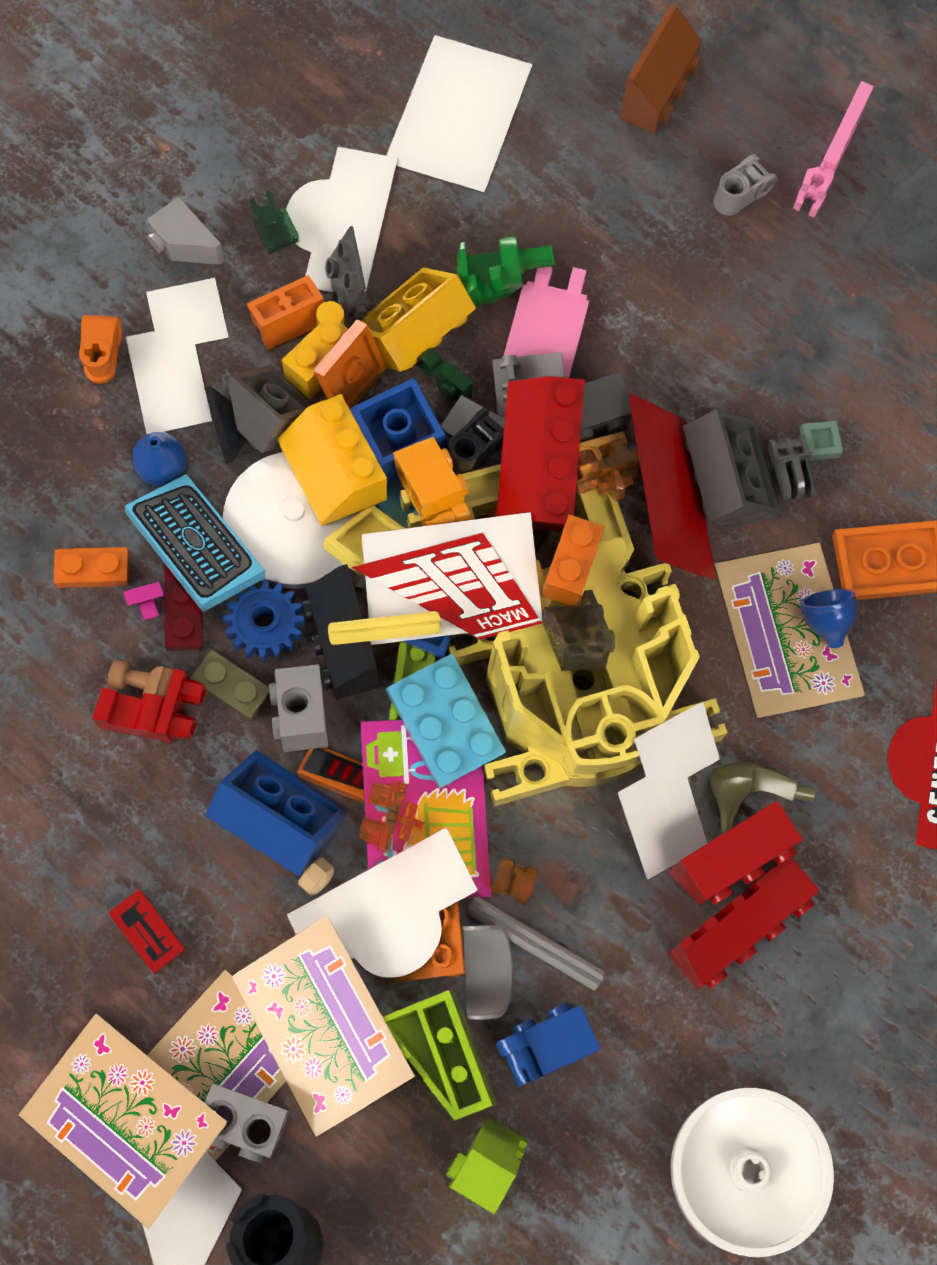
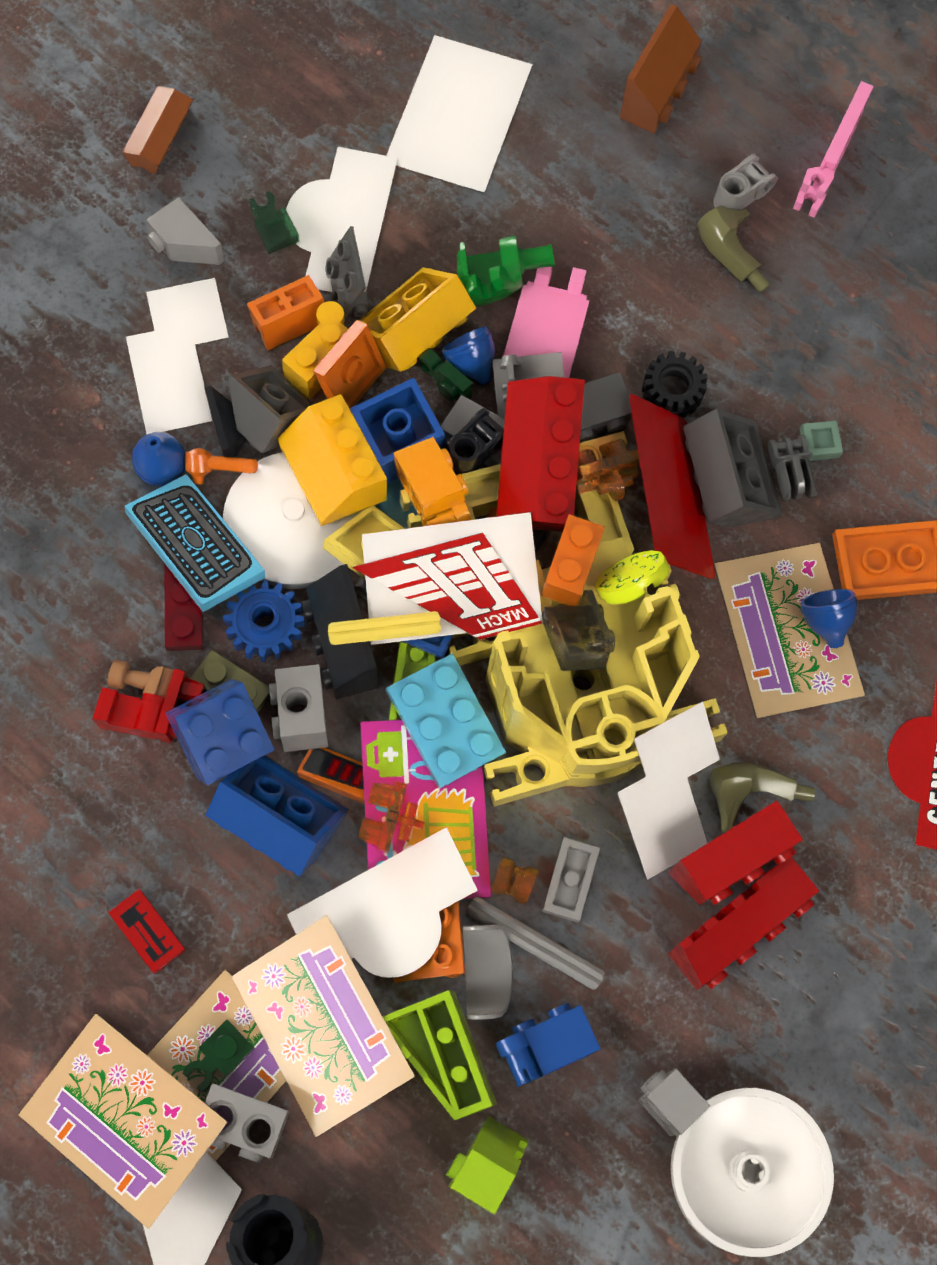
(91, 567): orange plate -> none
(100, 346): orange piece -> none
(145, 597): dark pink tile -> none
(157, 128): none -> dark orange piece
(201, 462): none -> orange piece
(220, 731): none -> blue brick
(222, 1051): none -> dark green plate
(316, 876): tan tile -> none
(472, 354): none -> blue helmet
(571, 880): none -> light grey plate
(629, 577): none -> neon yellow tile
(672, 1101): none -> light grey brick
(680, 368): none -> black tyre
(719, 236): none -> olive animal

